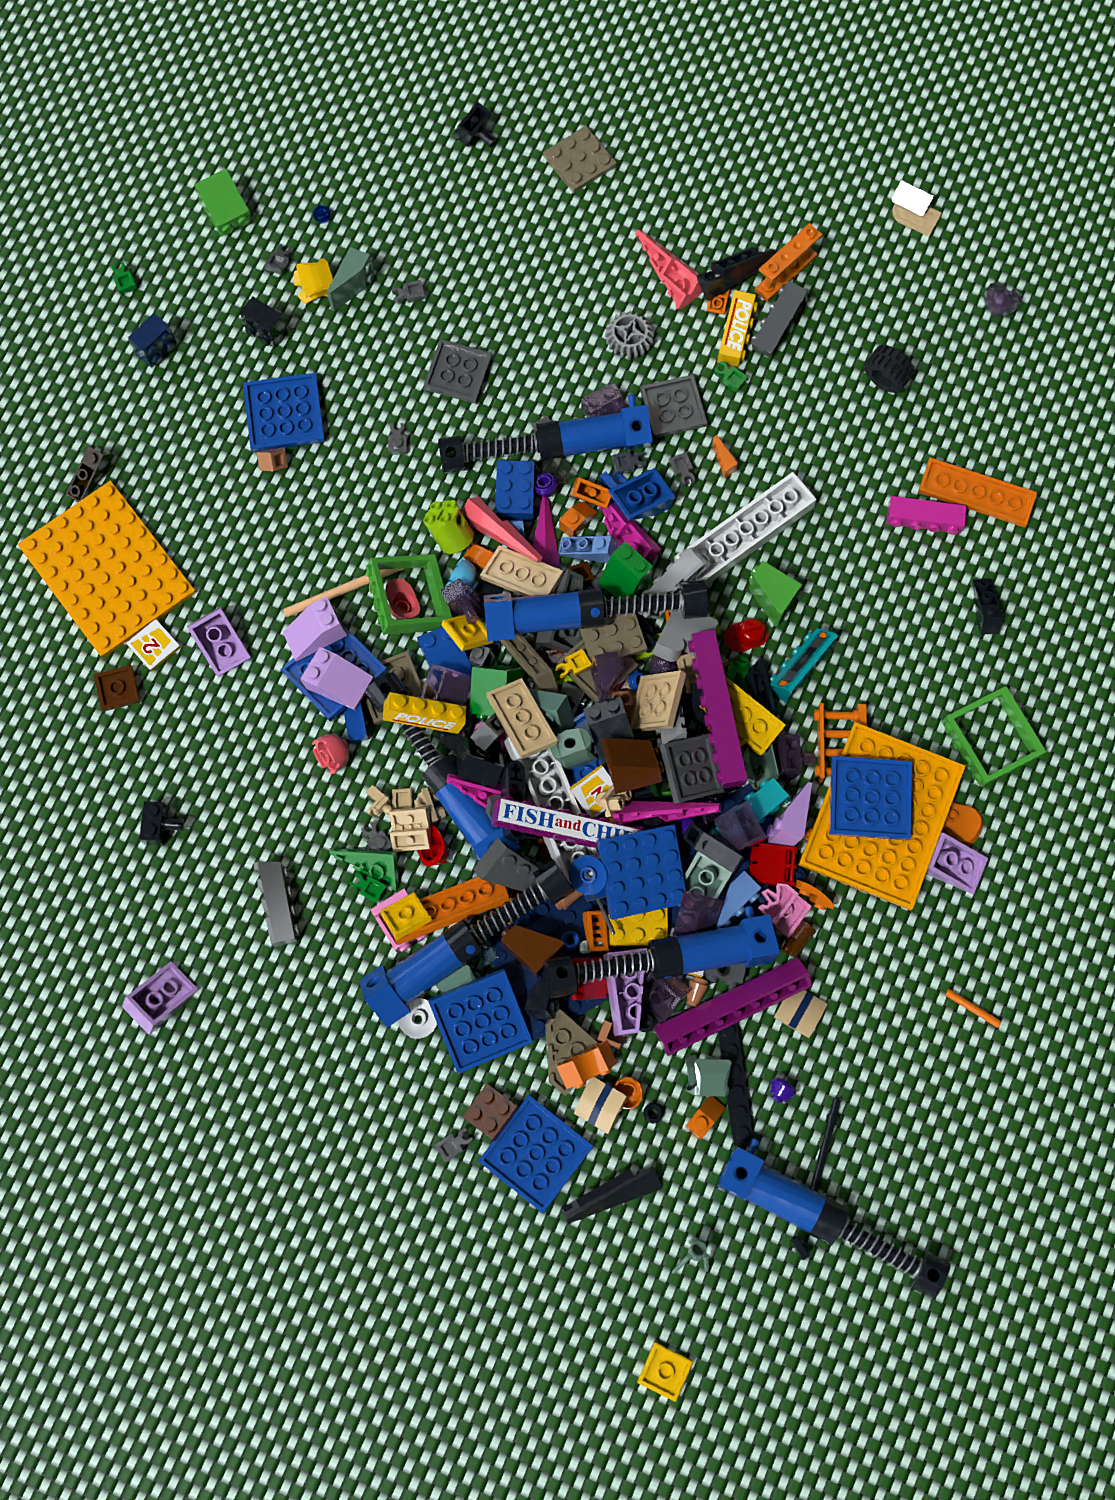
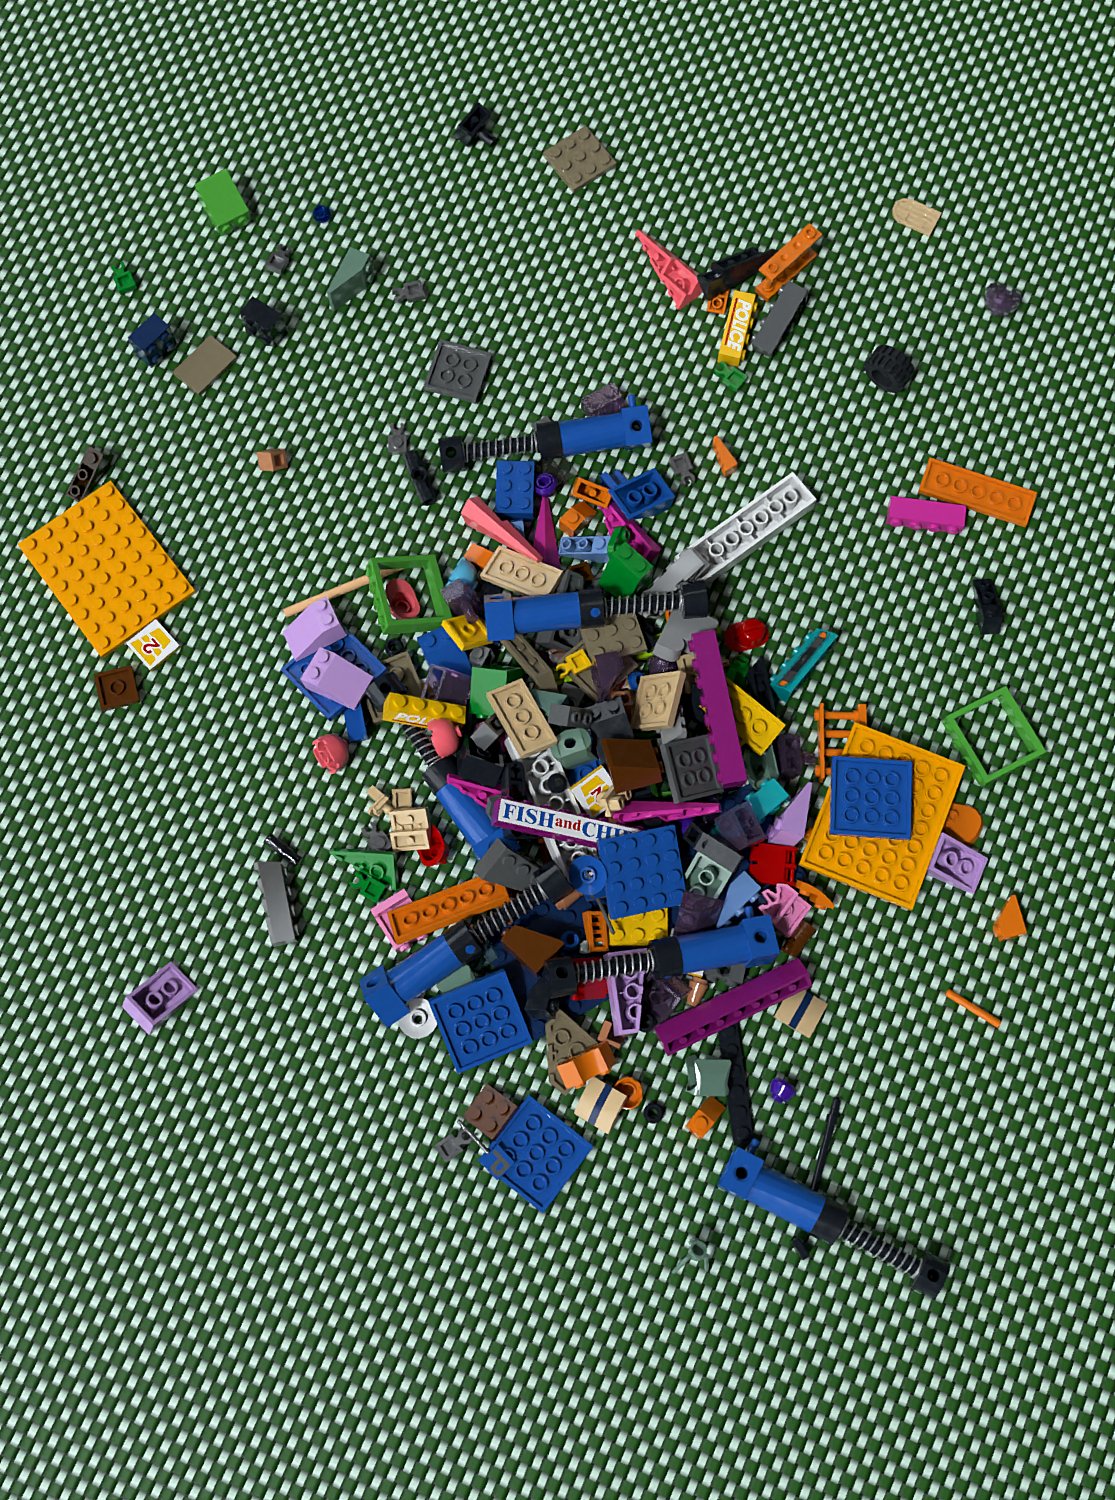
(156, 822): black brick -> none
(205, 365): none -> dark tan tile
(218, 641): lavender slope -> none
(282, 850): none -> black pin
(283, 412): blue plate -> none
(313, 279): yellow piece -> none
(394, 642): none -> black plate
(405, 916): yellow tile -> none
(423, 486): none -> black piece
(427, 798): tan hips -> none
(445, 736): none -> coral cylinder
(448, 526): lime cylinder -> none
(496, 1161): none -> piece
(556, 789): none -> black plate
(570, 716): none -> dark grey brick
(613, 1193): black wedge -> none
(618, 537): none -> green plate
(626, 463): flat silver plate -> none
(636, 341): light grey gear -> none
(665, 1371): yellow tile -> none
(673, 406): dark grey plate -> none
(773, 591): bright green slope -> none
(912, 198): panel -> none
(1009, 921): none -> orange slope

